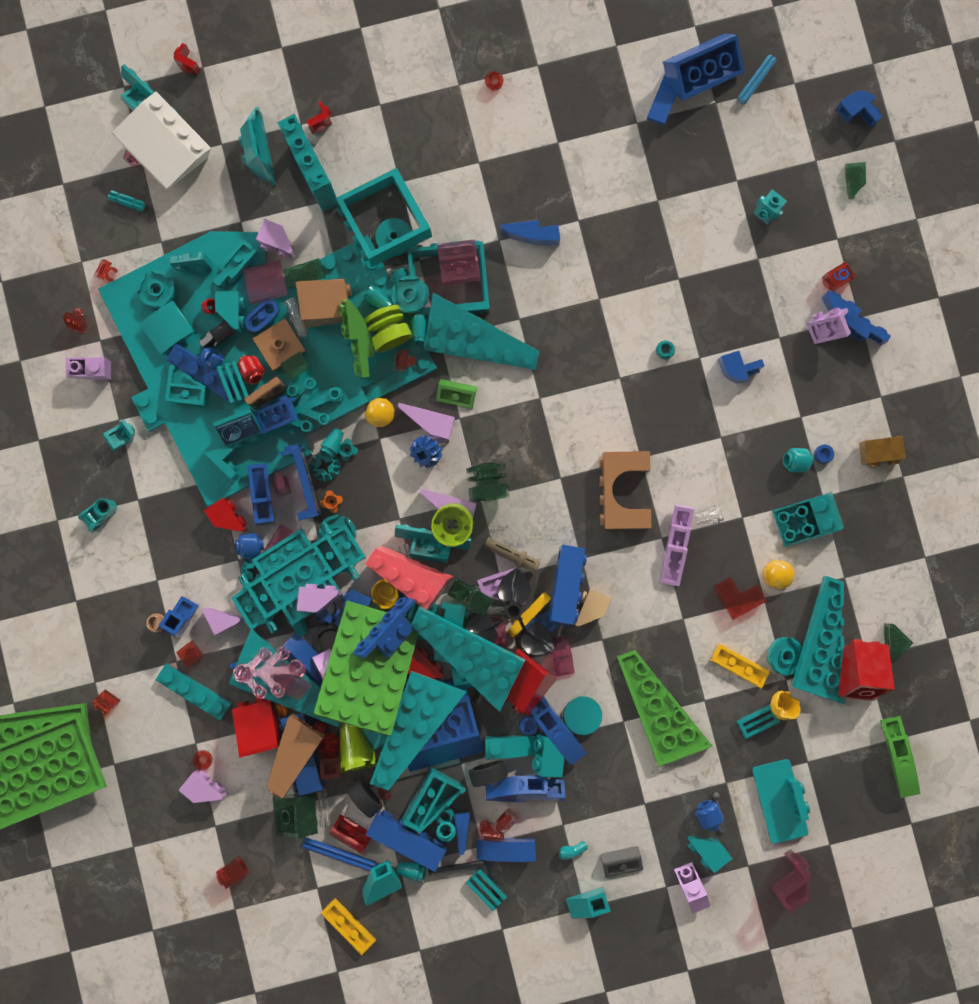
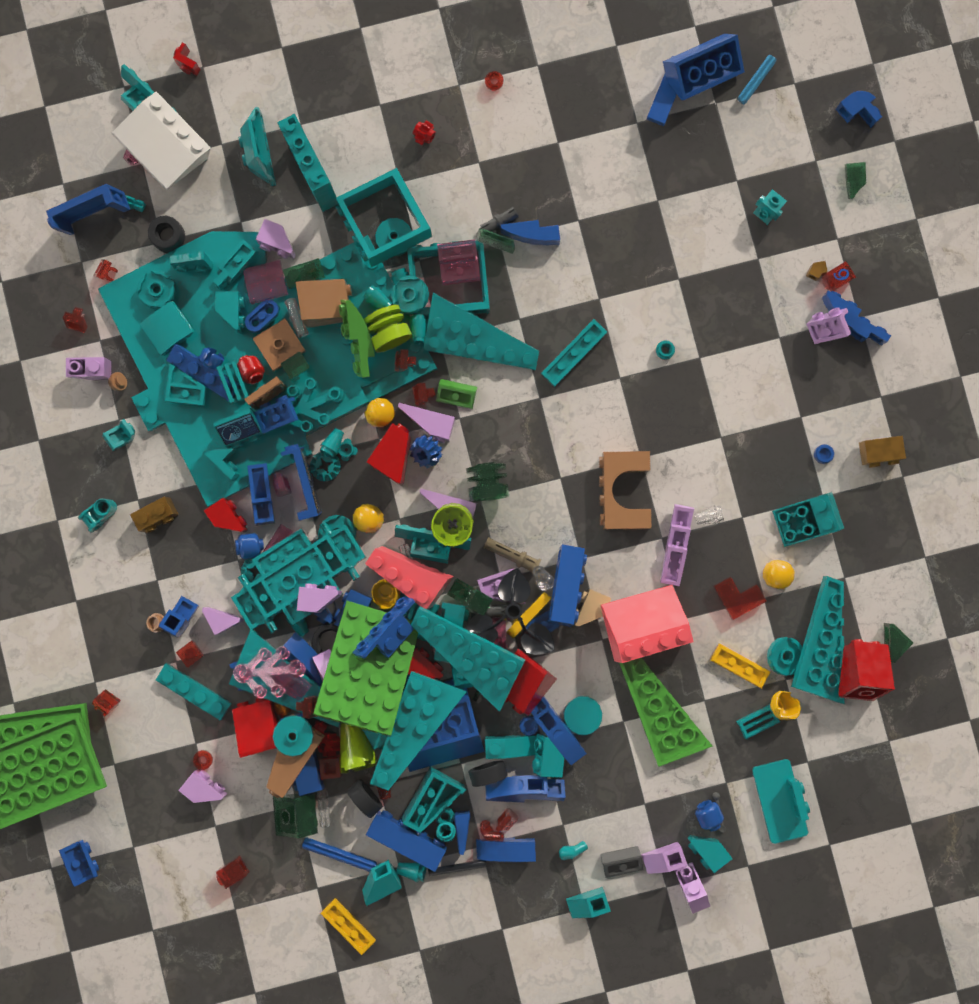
(63, 215): none -> blue panel
(78, 862): none -> blue bracket
(117, 381): none -> medium nougat plate
(154, 514): none -> pearl gold brick
(161, 223): none -> black tyre
(208, 303): red hinge -> none
(217, 335): black hinge -> none
(303, 732): none -> teal plate
(307, 706): none -> clear red tile
(321, 121): red bracket -> none
(336, 501): orange plate -> none
(350, 834): red slope -> none
(368, 518): none -> yellow hair
(392, 453): none -> red slope
(422, 394): none -> clear red tile
(424, 132): none -> red gear
(495, 240): none -> clear green tile
(497, 901): teal tile -> none
(503, 218): none -> dark grey pin
(543, 579): none -> clear cone
(562, 656): clear pink slope -> none
(574, 352): none -> teal plate
(645, 624): none -> coral slope
(664, 859): none -> lavender slope
(734, 368): blue brick -> none
(794, 888): clear pink piece -> none
(797, 460): teal head -> none
(816, 270): none -> pearl gold piece
(901, 757): bright green slope -> none

